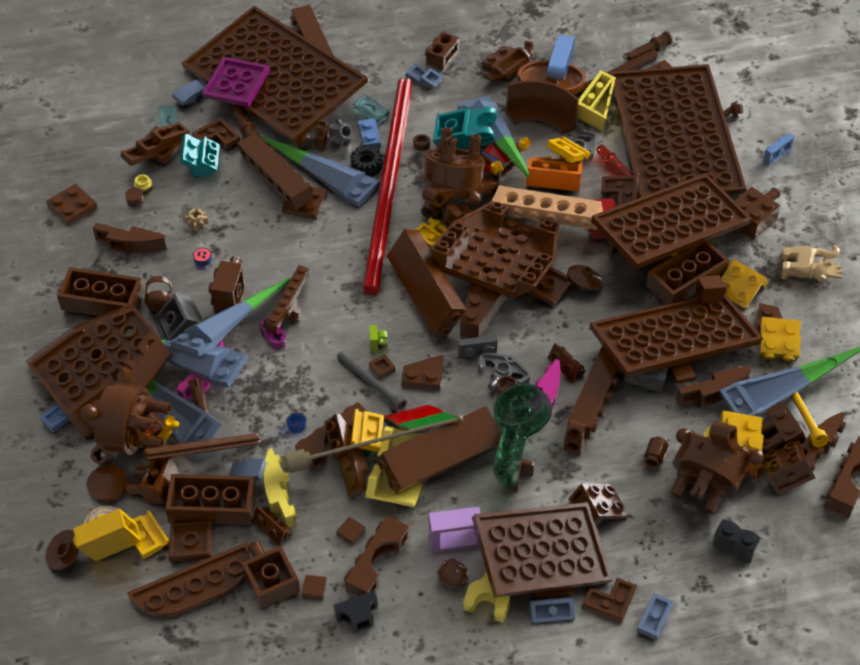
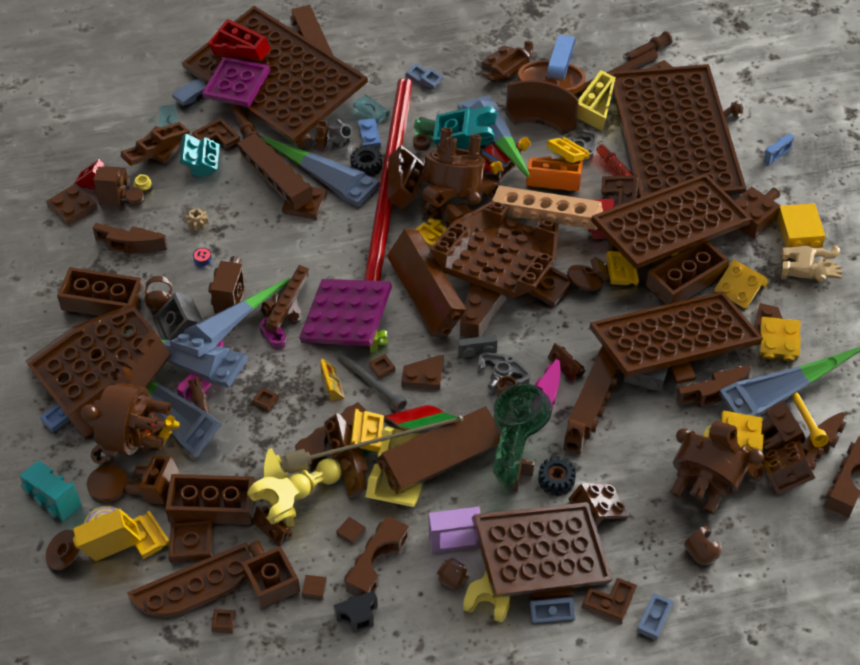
(50, 490): none -> teal wedge
(86, 176): none -> red slope
(111, 185): none -> reddish brown brick
(201, 446): reddish brown axle -> none
(223, 621): none -> reddish brown tile
(238, 42): none -> red wedge
(249, 467): sand blue slope -> none
(265, 400): none -> reddish brown tile
(267, 307): none -> reddish brown plate
(285, 491): none -> light yellow piece
(296, 423): clear blue tile -> none
(331, 381): none -> yellow slope
(346, 312): none -> magenta plate
(403, 177): none -> reddish brown wedge
(424, 126): none -> clear green brick
(442, 50): reddish brown brick -> none
(560, 484): none -> black bush
(600, 268): none -> reddish brown tile
(620, 270): none -> yellow plate
(656, 451): reddish brown brick -> none
(701, 549): none -> reddish brown helmet
(710, 289): reddish brown brick -> none
(734, 540): black brick -> none
(801, 226): none -> yellow brick

